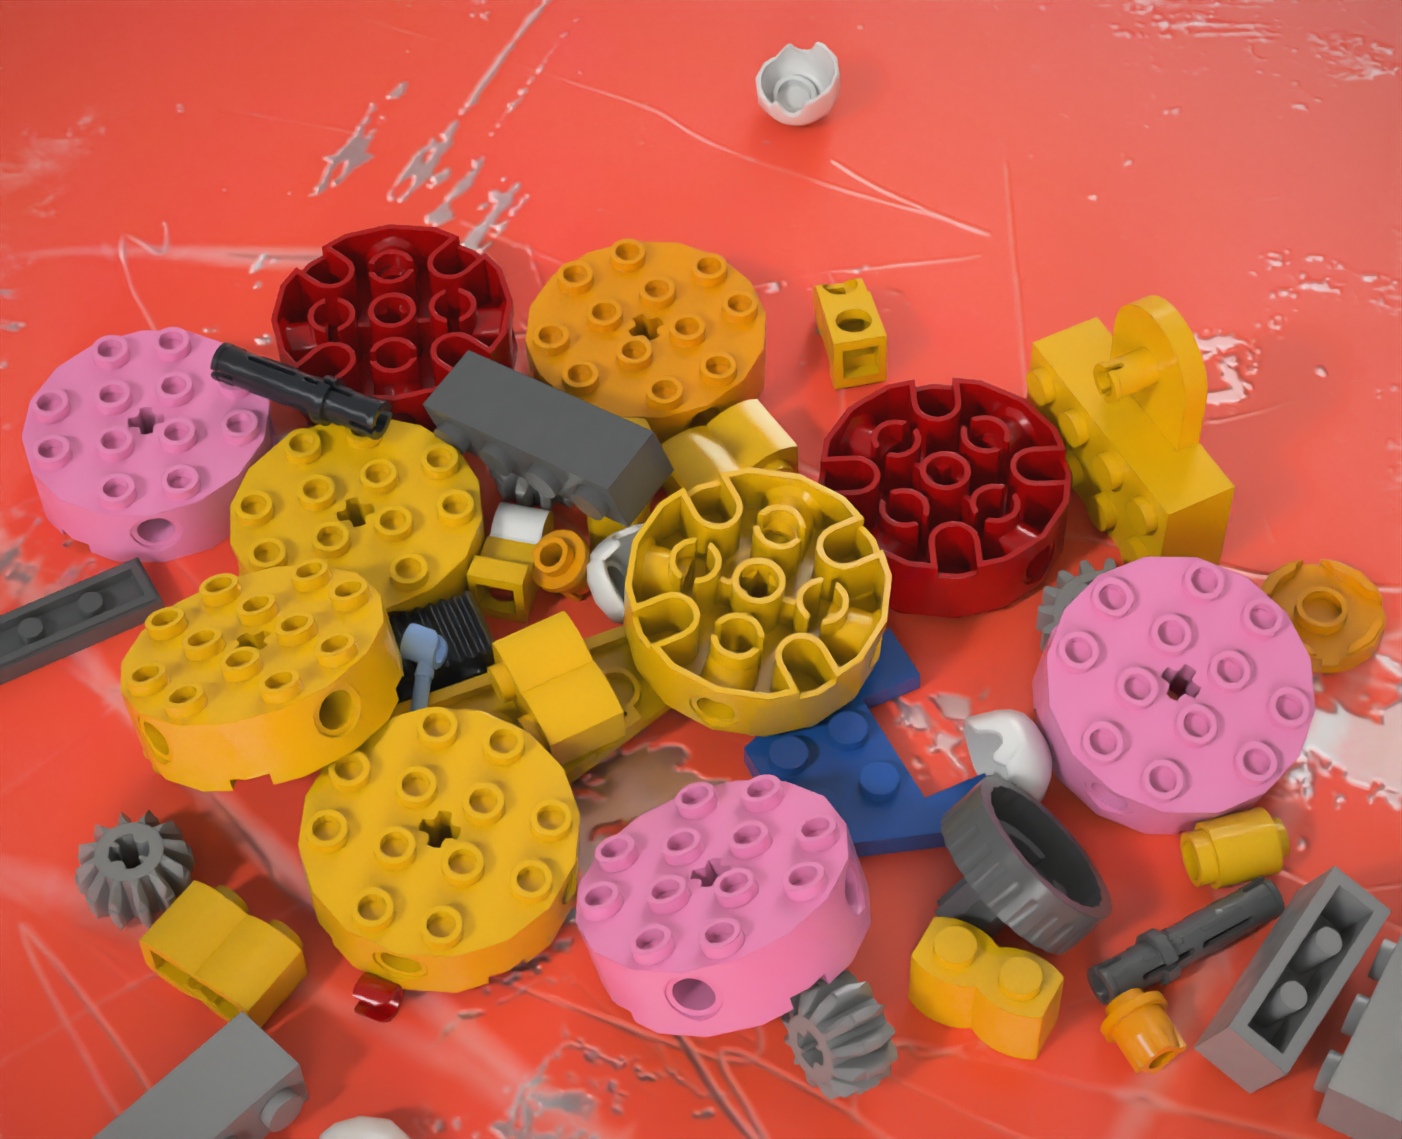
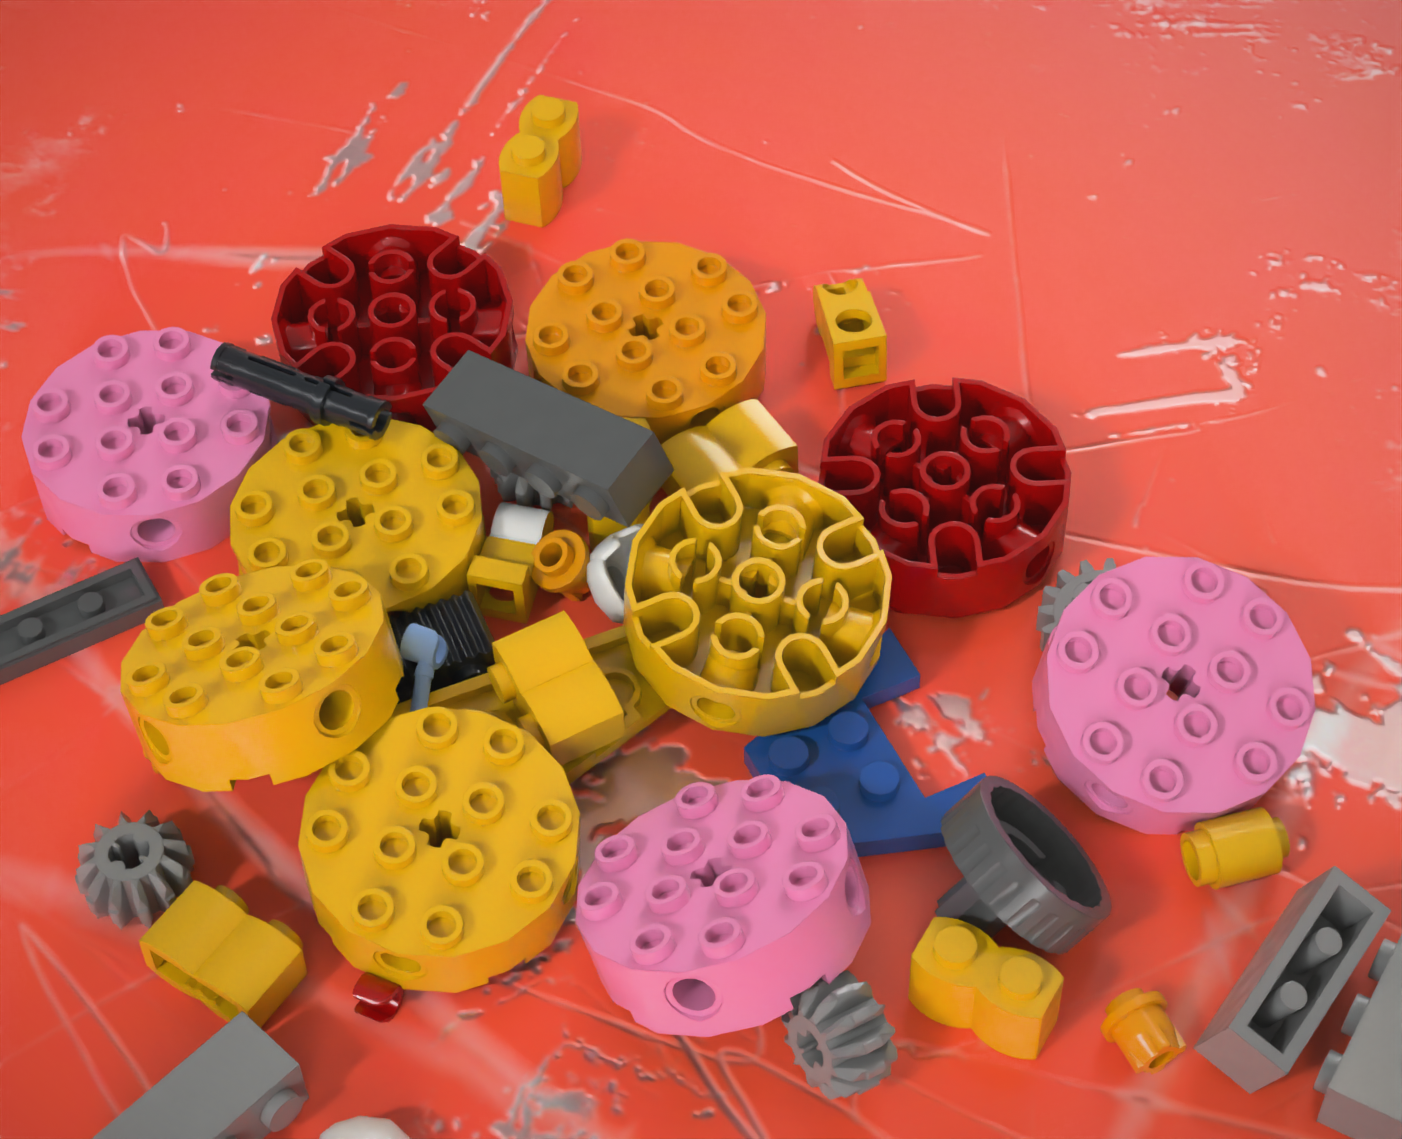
(540, 160): none -> yellow brick
(799, 84): white hair -> none
(1010, 747): white hair -> none
(1134, 428): yellow brick -> none
(1163, 953): dark grey pin -> none
(1332, 611): light orange tile -> none

